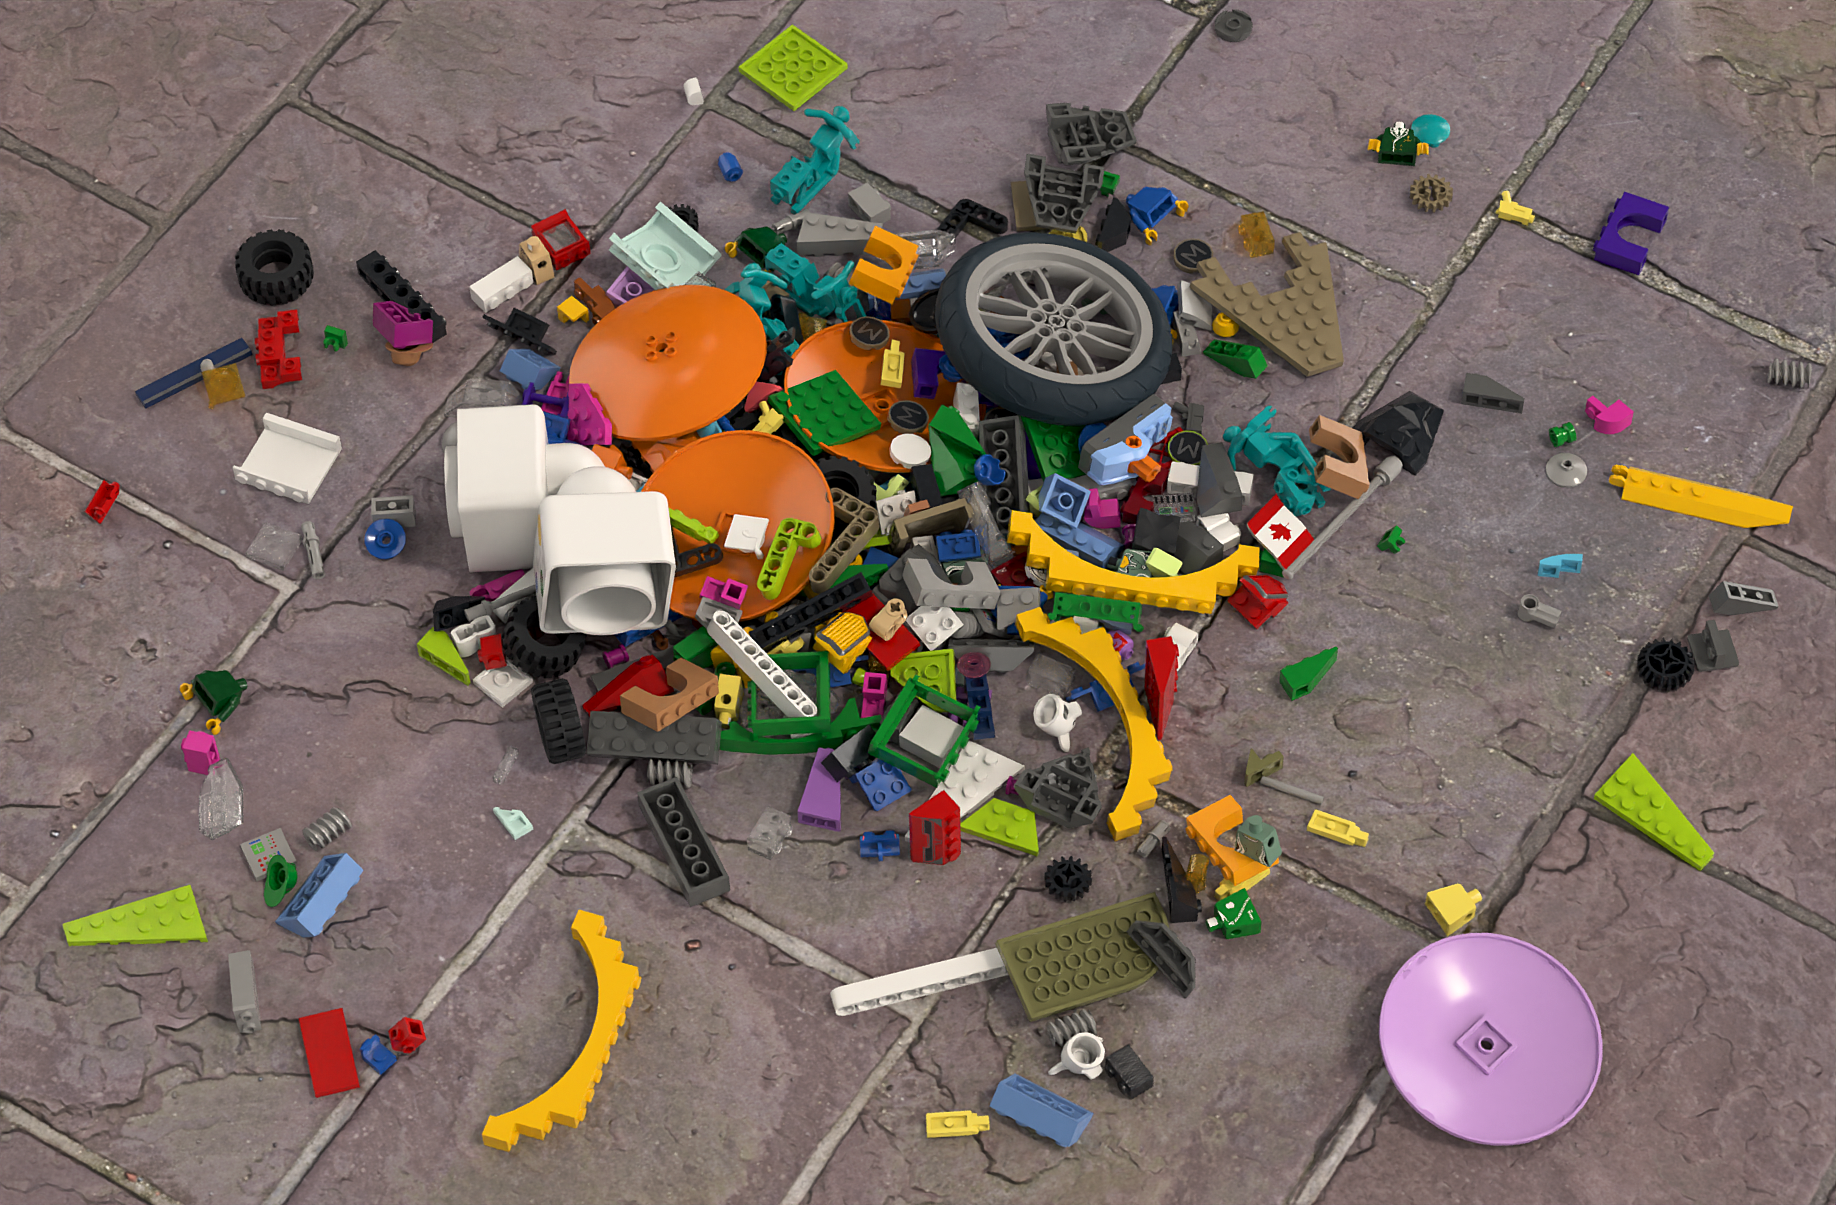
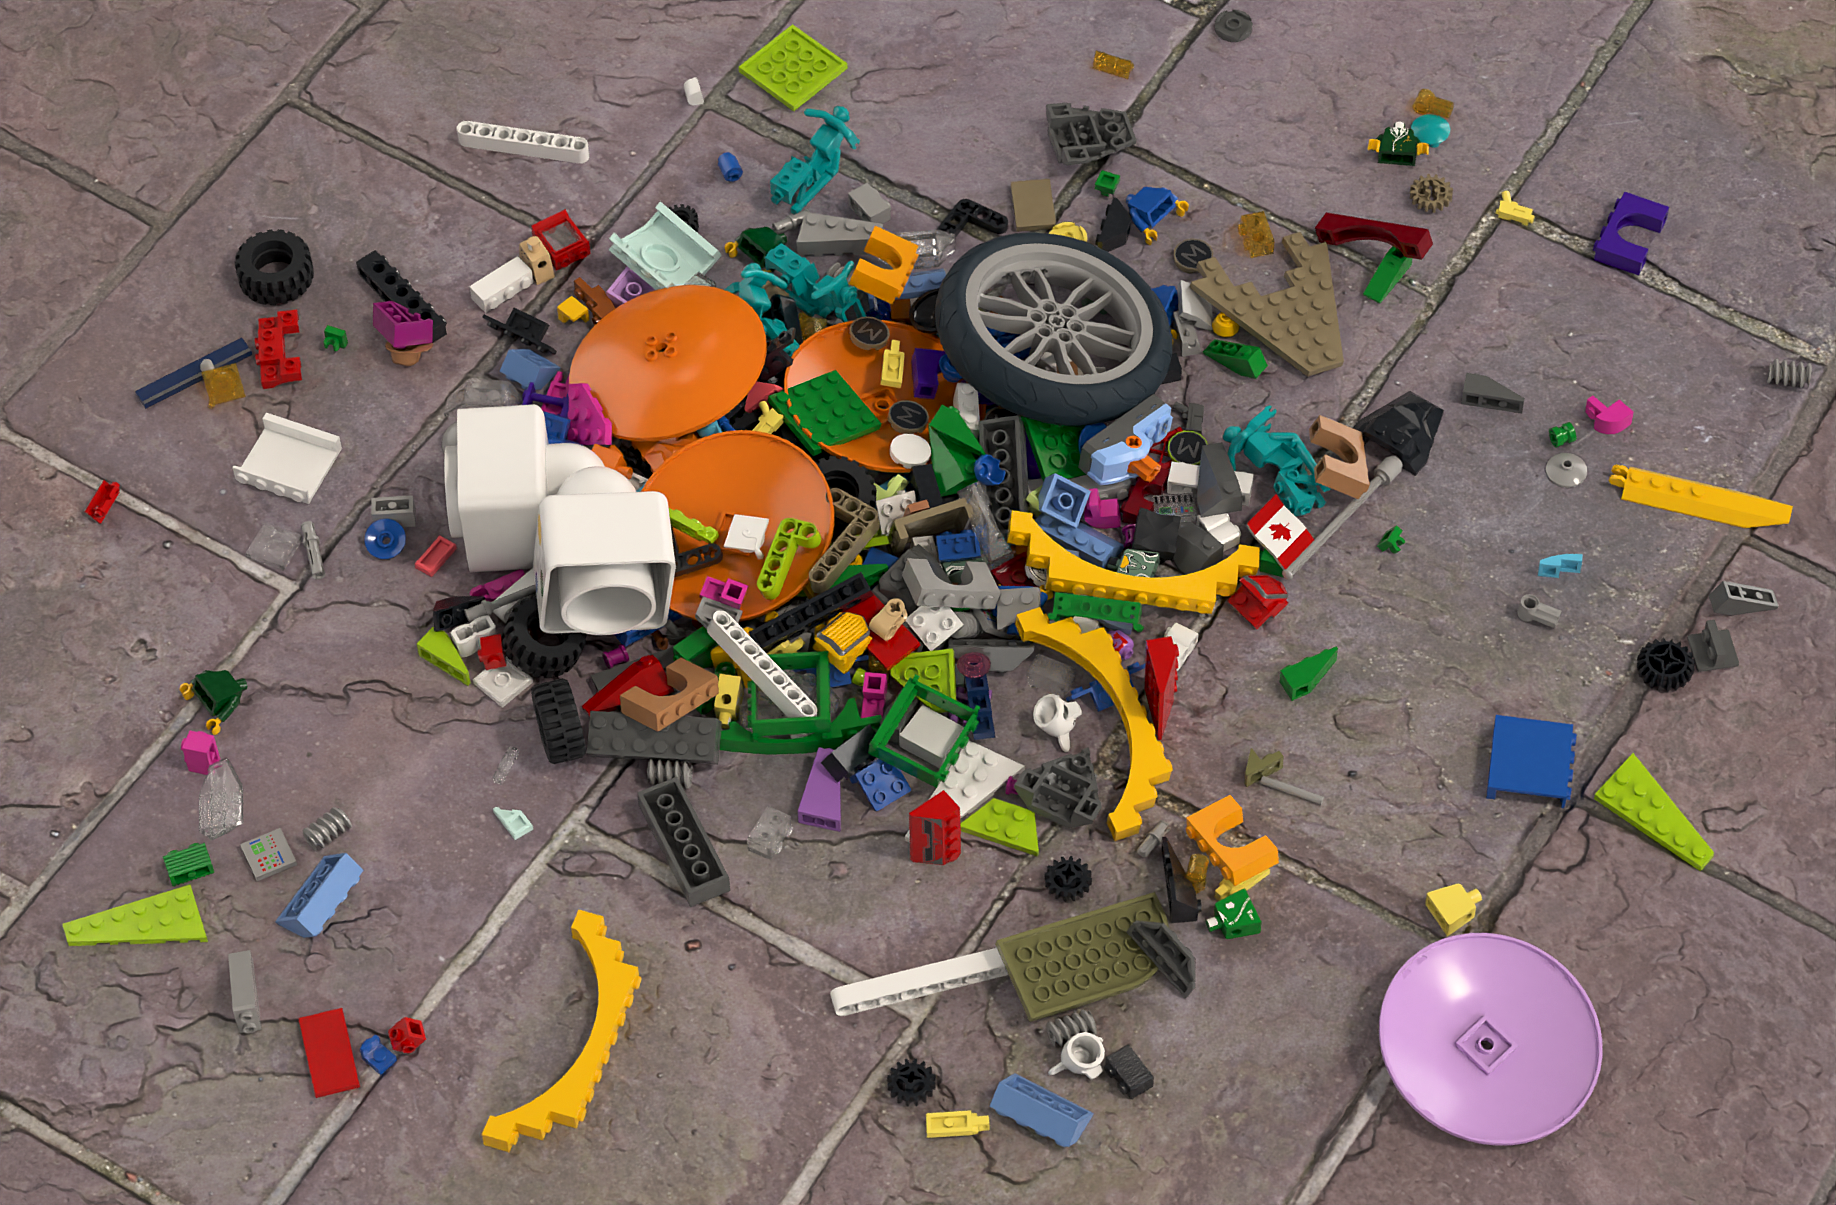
(188, 864): none -> green brick
(280, 880): green piece -> none
(435, 556): none -> coral tile
(523, 142): none -> white beam
(879, 845): blue hips -> none
(920, 1087): none -> black gear
(1061, 195): dark grey wedge -> none
(1112, 64): none -> clear yellow hinge
(1162, 564): yellowish green slope -> none
(1258, 841): sand green torso -> none
(1337, 829): light yellow hinge -> none
(1339, 229): none -> dark red arch
(1387, 275): none -> green slope
(1427, 102): none -> clear yellow piece
(1531, 758): none -> blue panel

